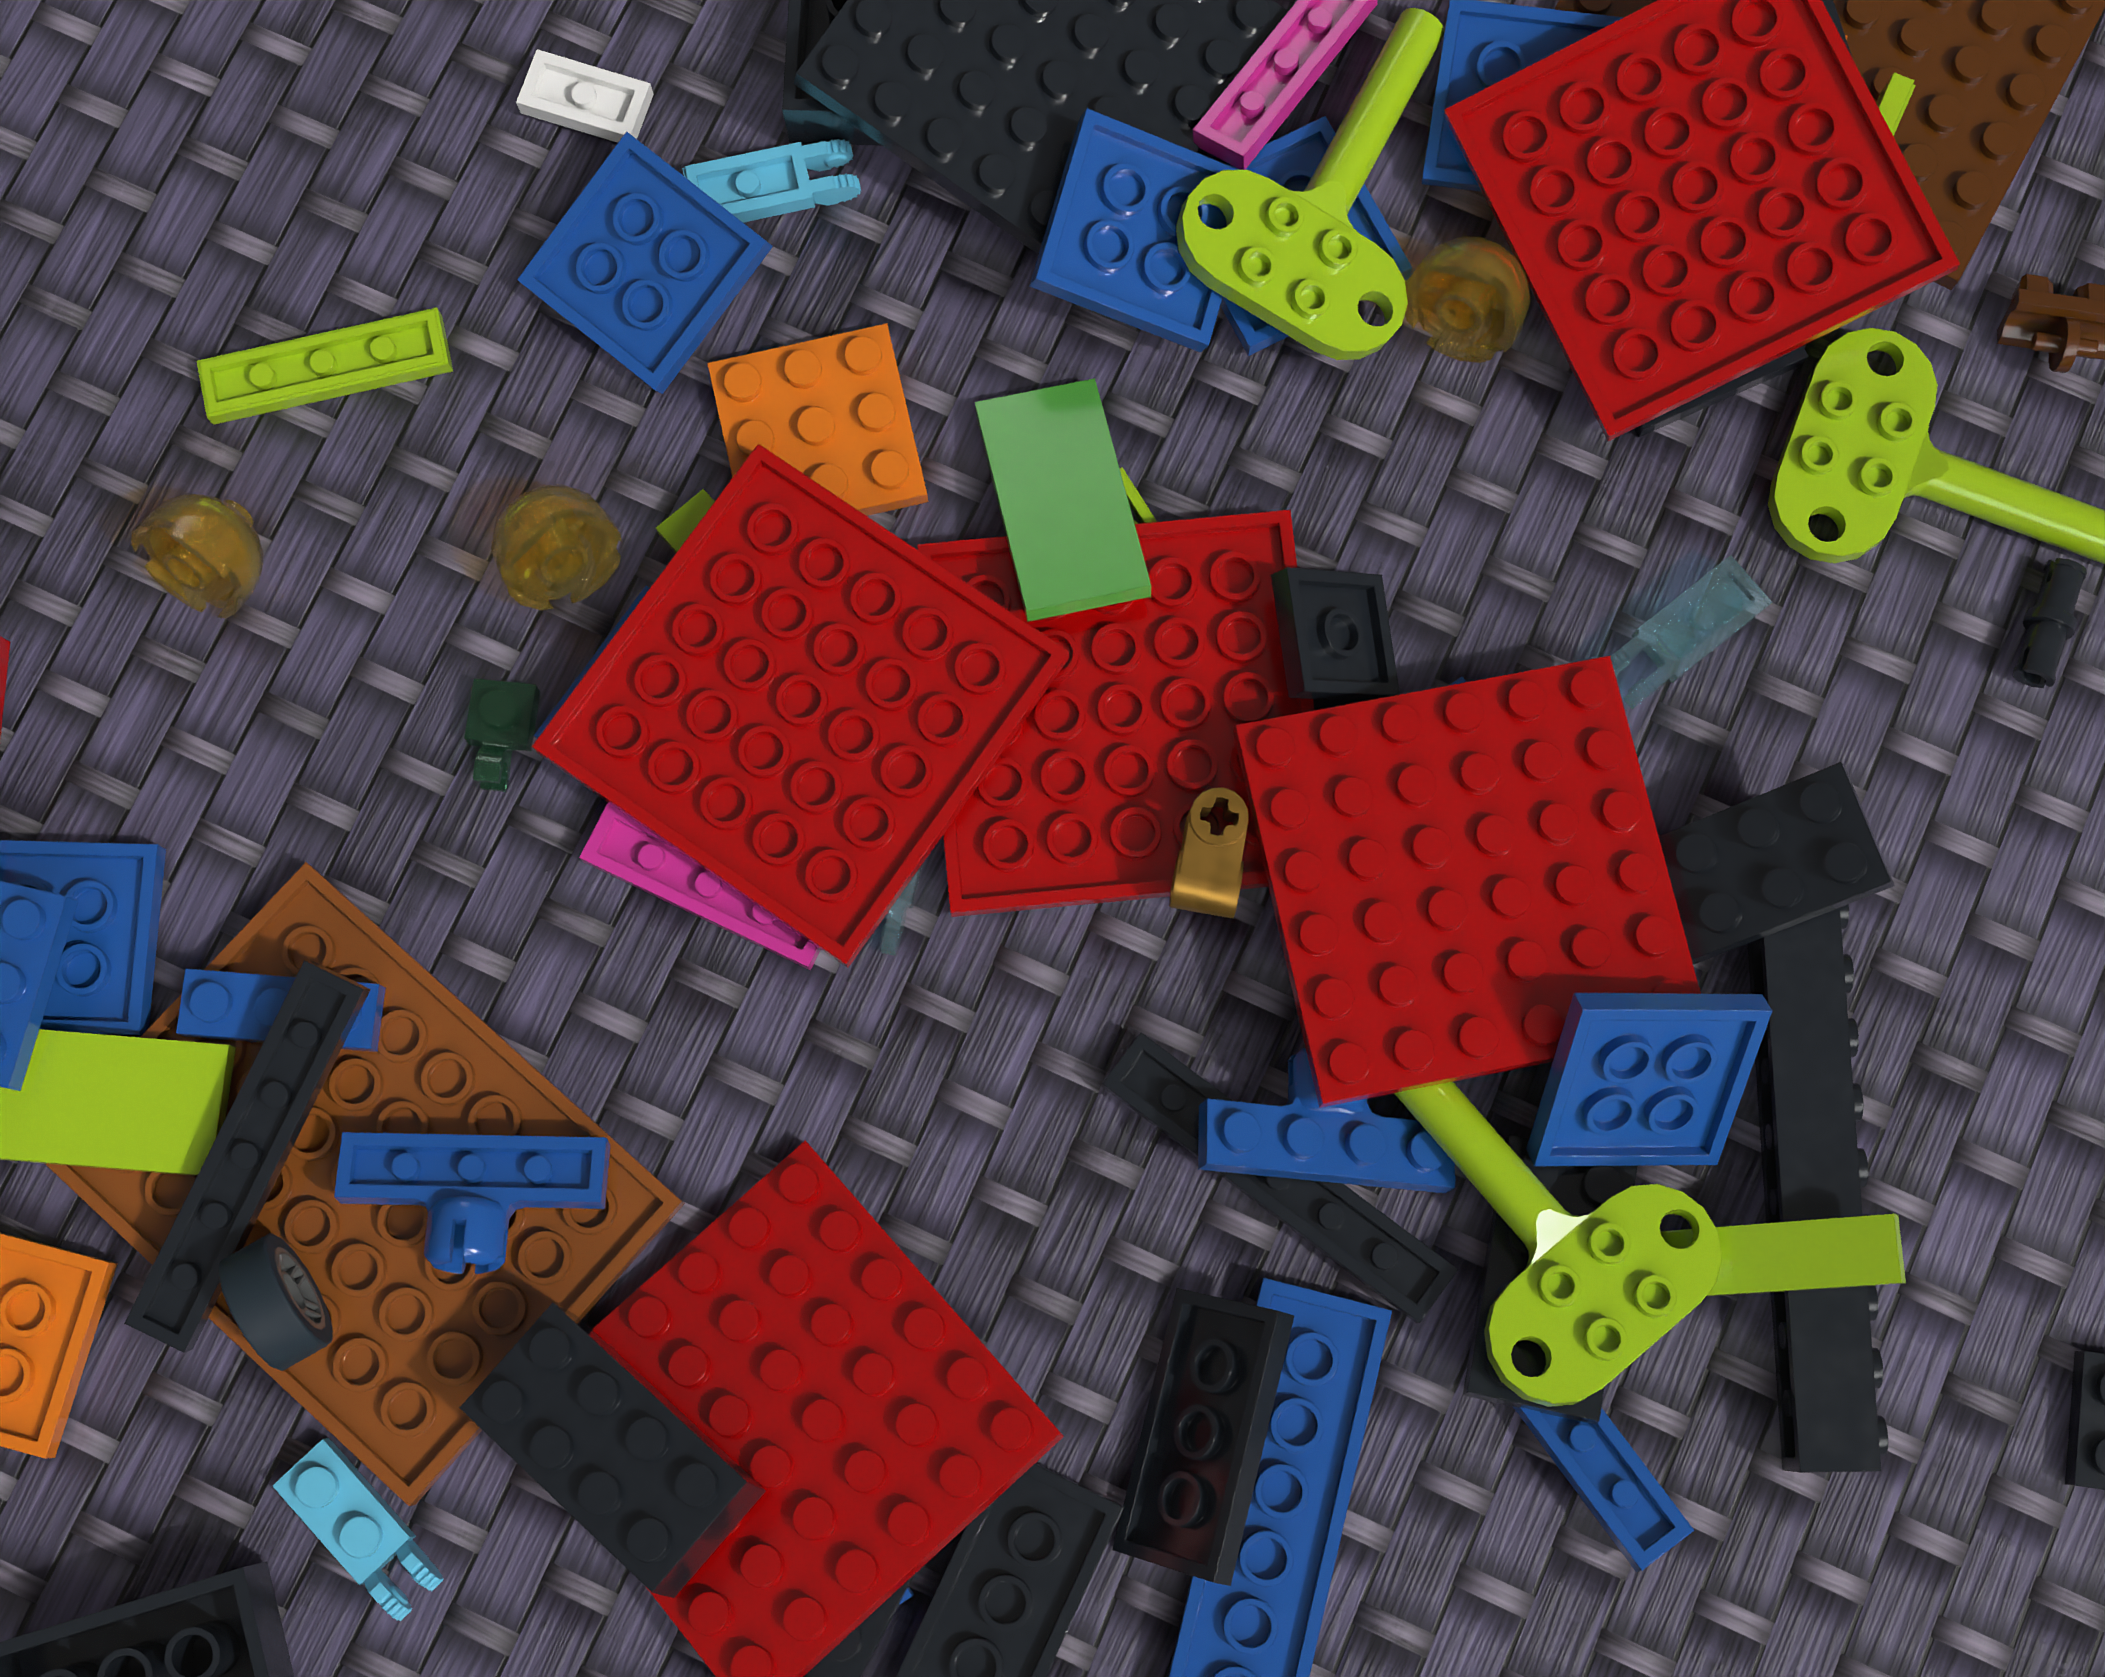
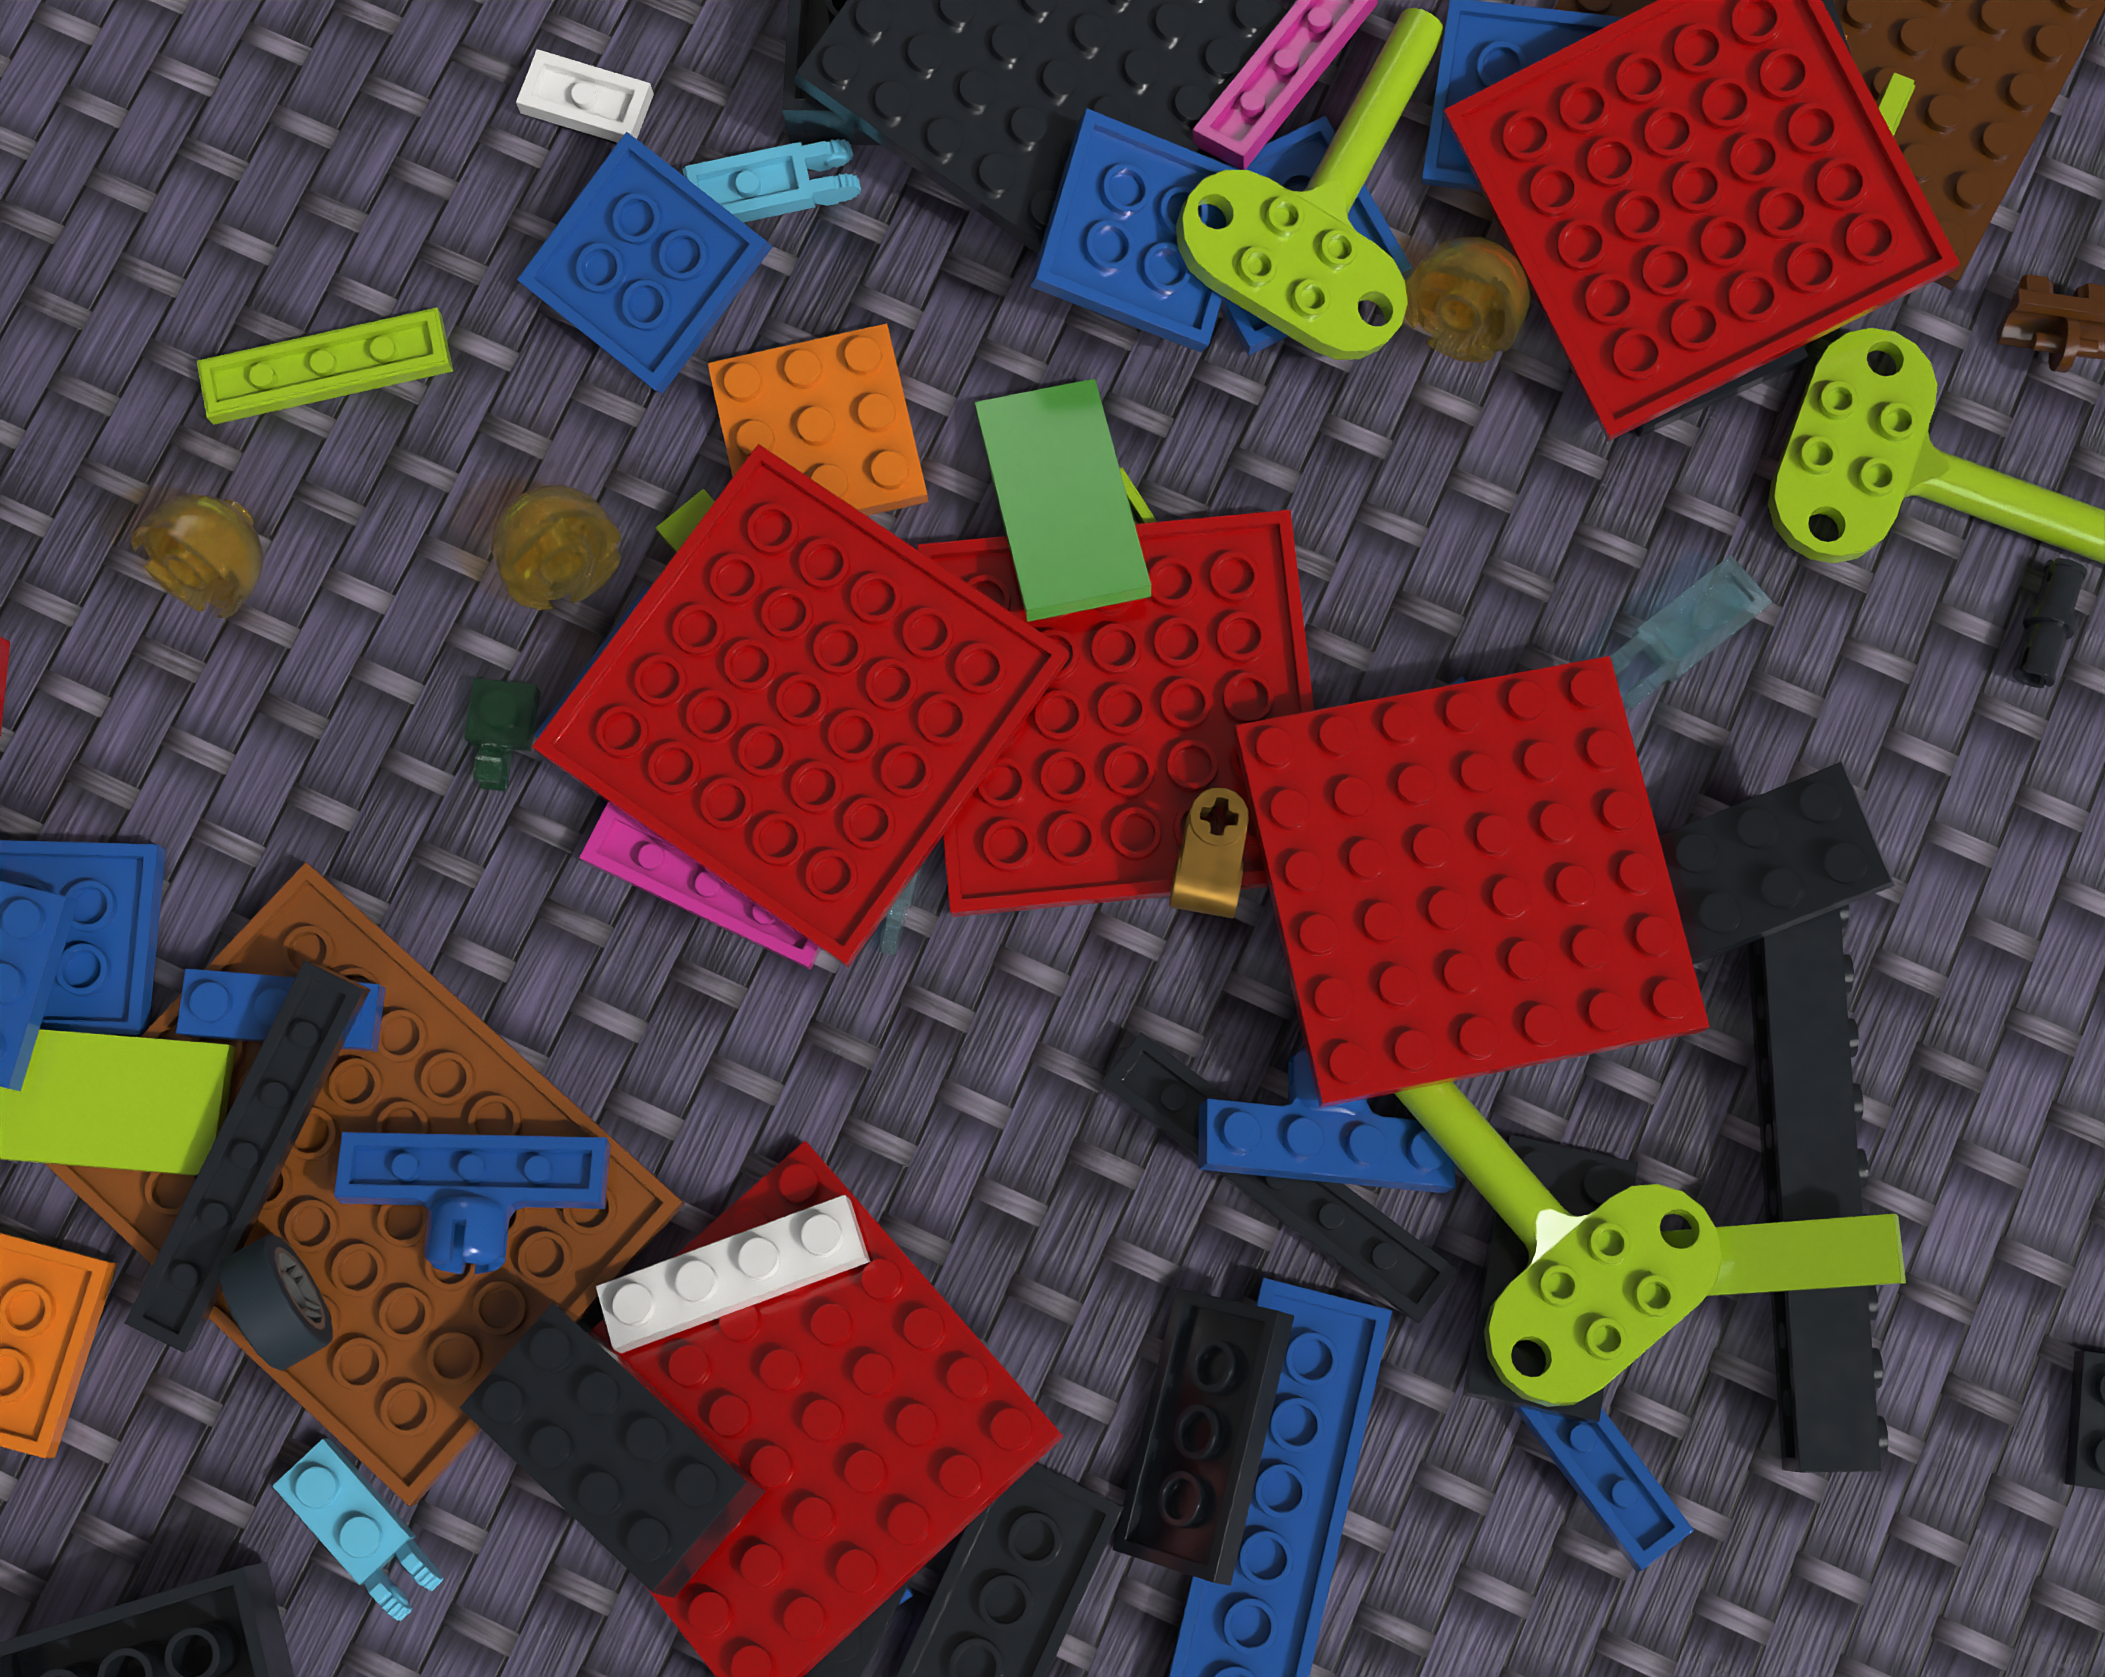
(732, 1274): none -> white plate
(1334, 635): black plate -> none
(1647, 1079): blue plate -> none

